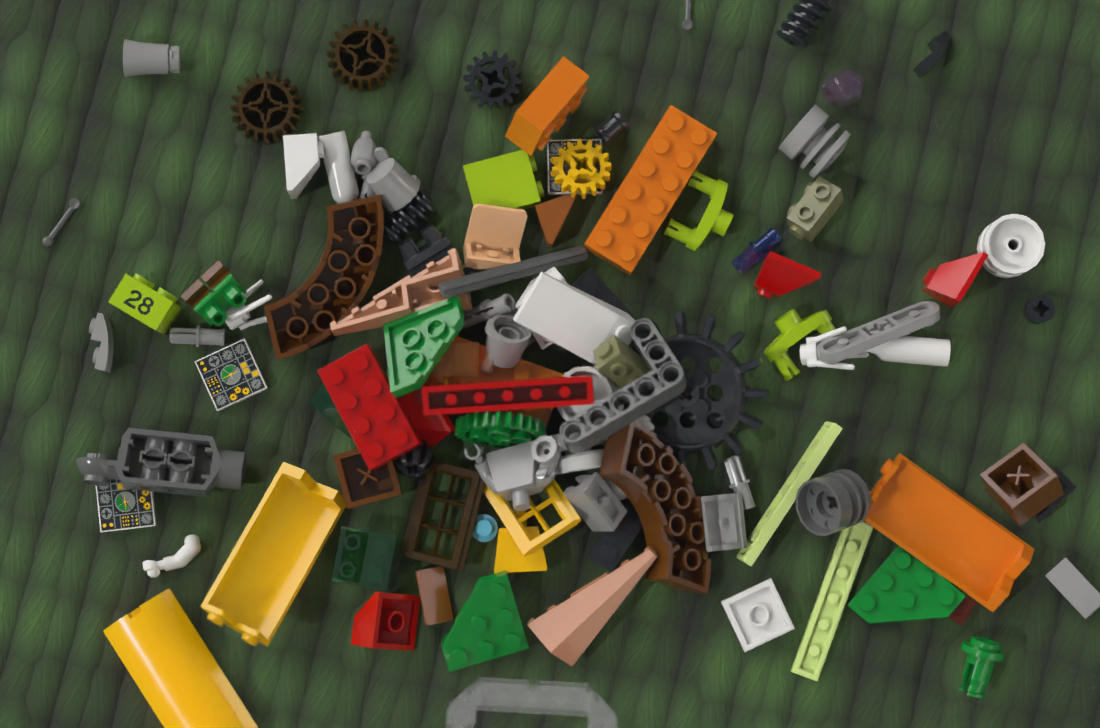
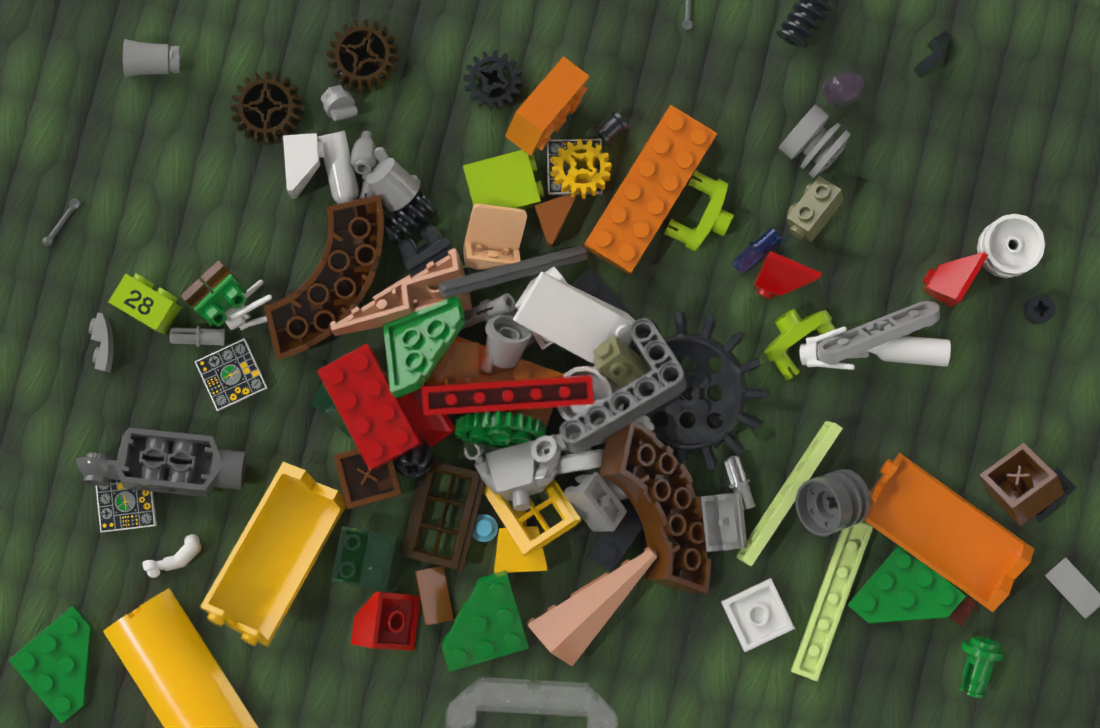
(58, 663): none -> green plate
(338, 103): none -> light grey piece

